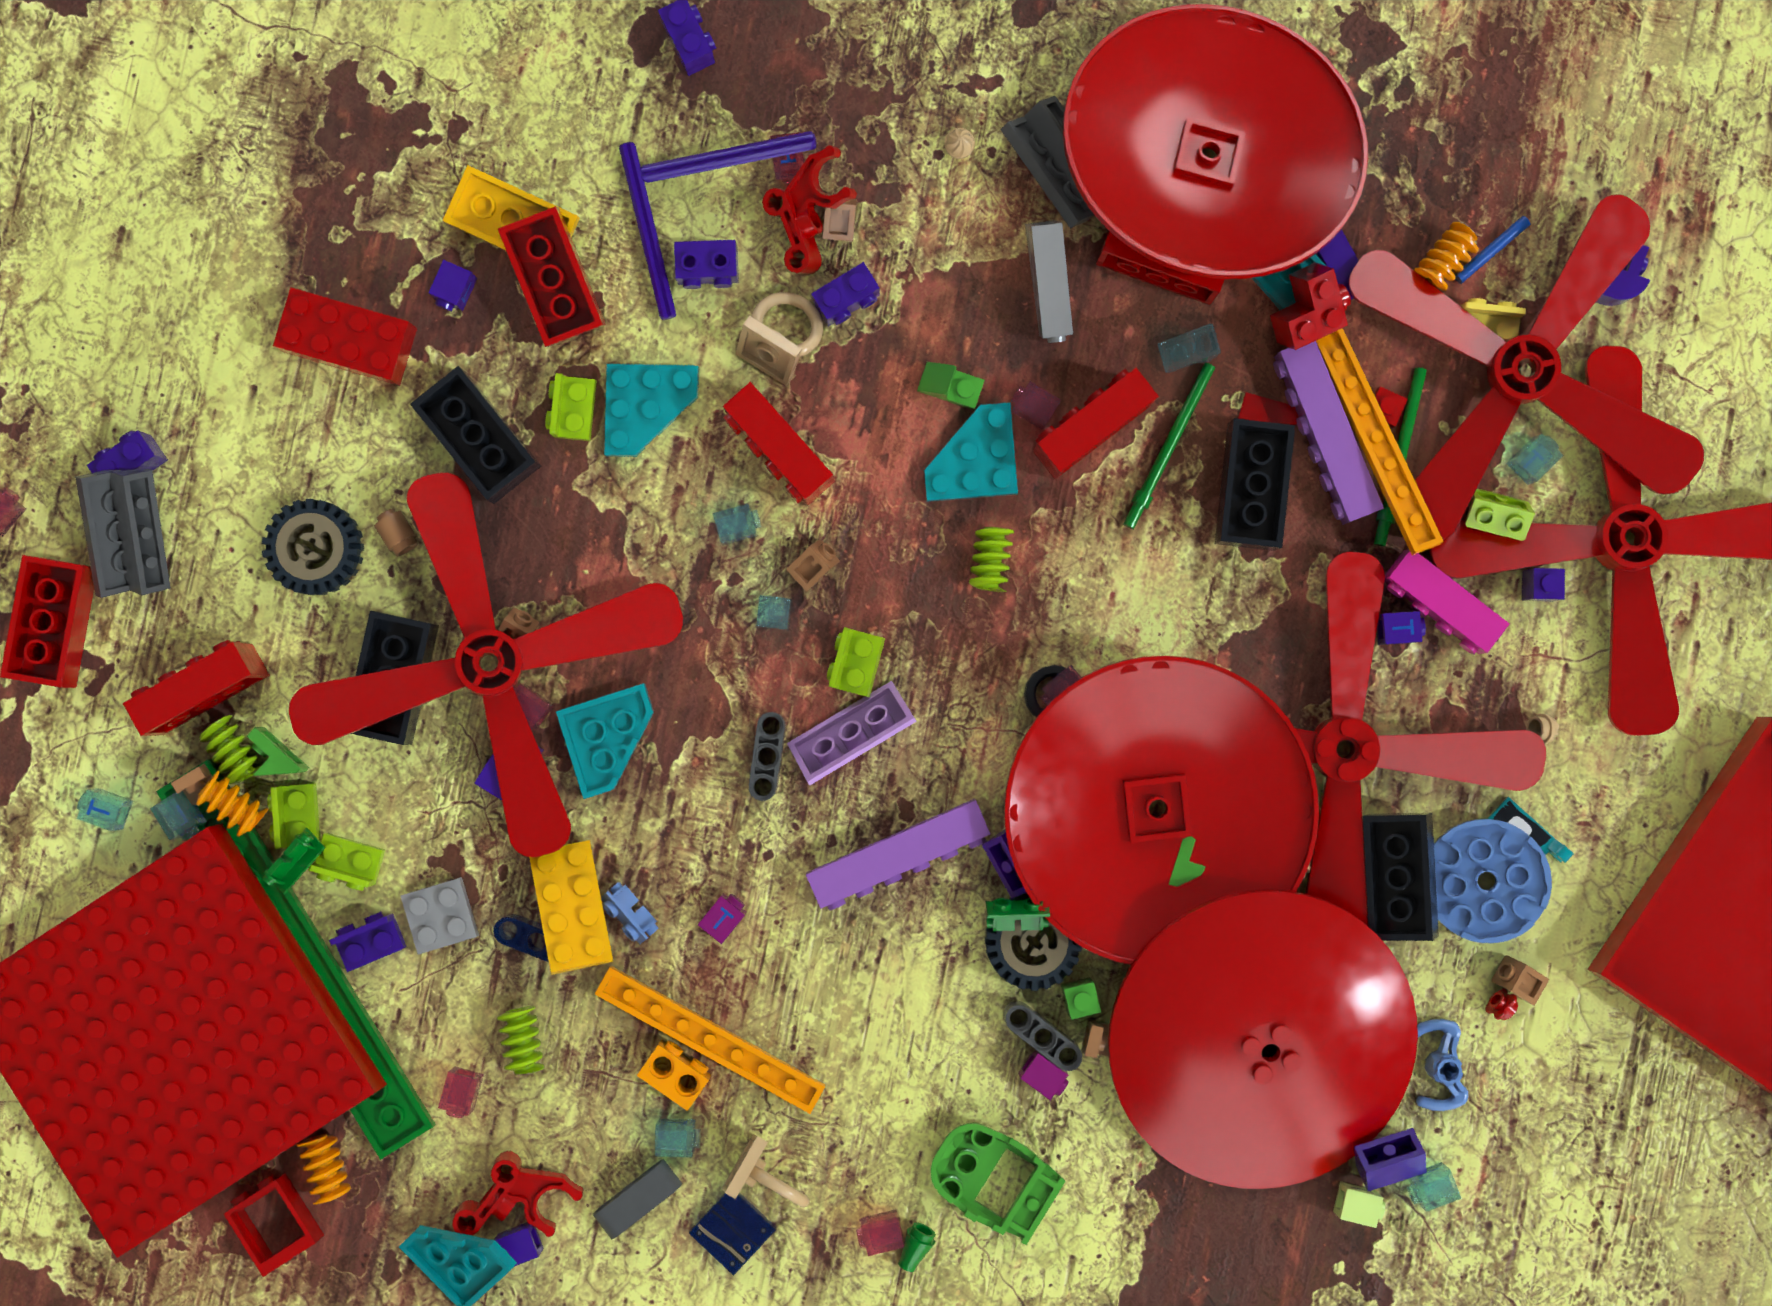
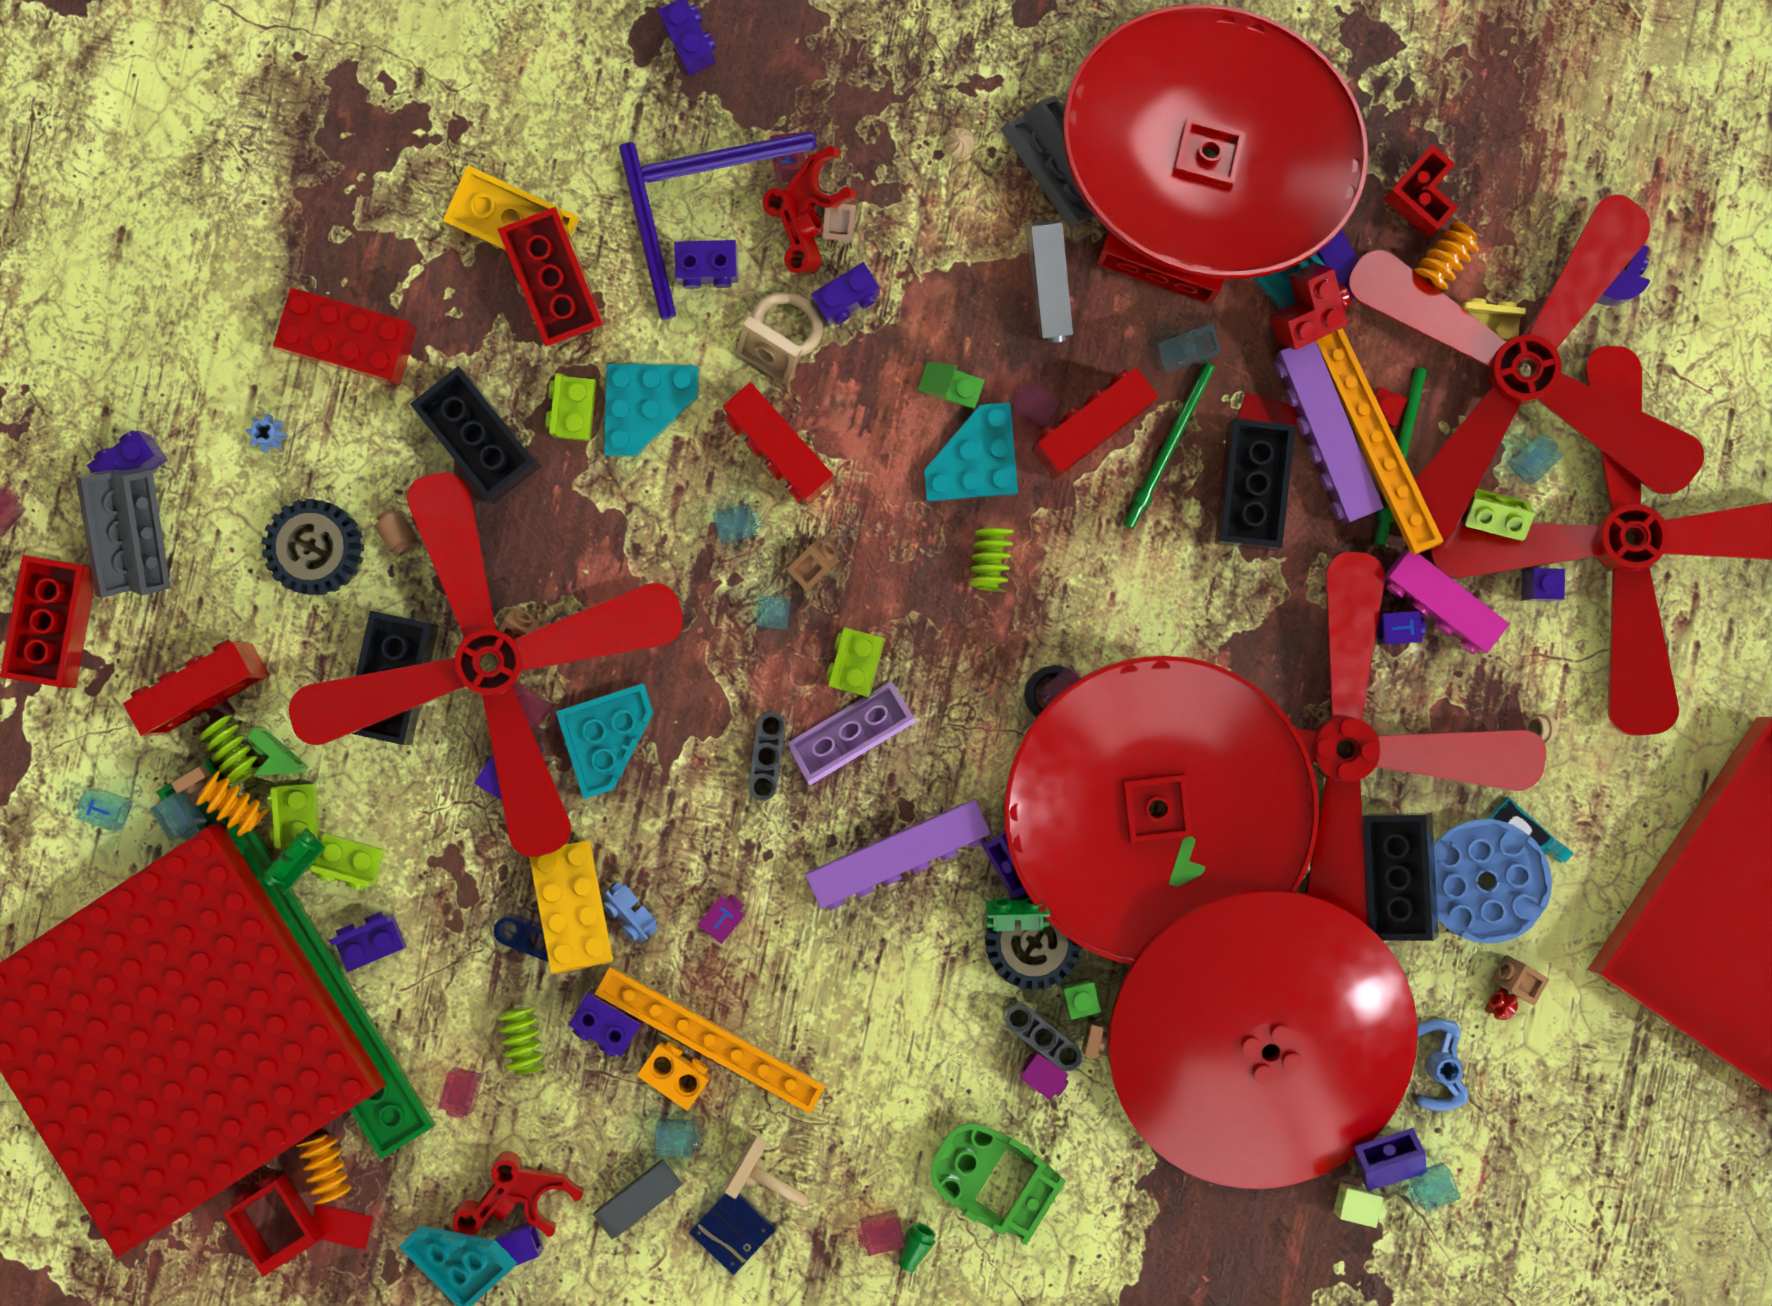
(258, 434): none -> medium blue gear
(343, 1226): none -> red sticker
(439, 915): light grey plate -> none
(452, 286): dark purple brick -> none
(604, 1024): none -> dark purple brick
(1417, 196): none -> red brick
(1492, 249): blue bar -> none

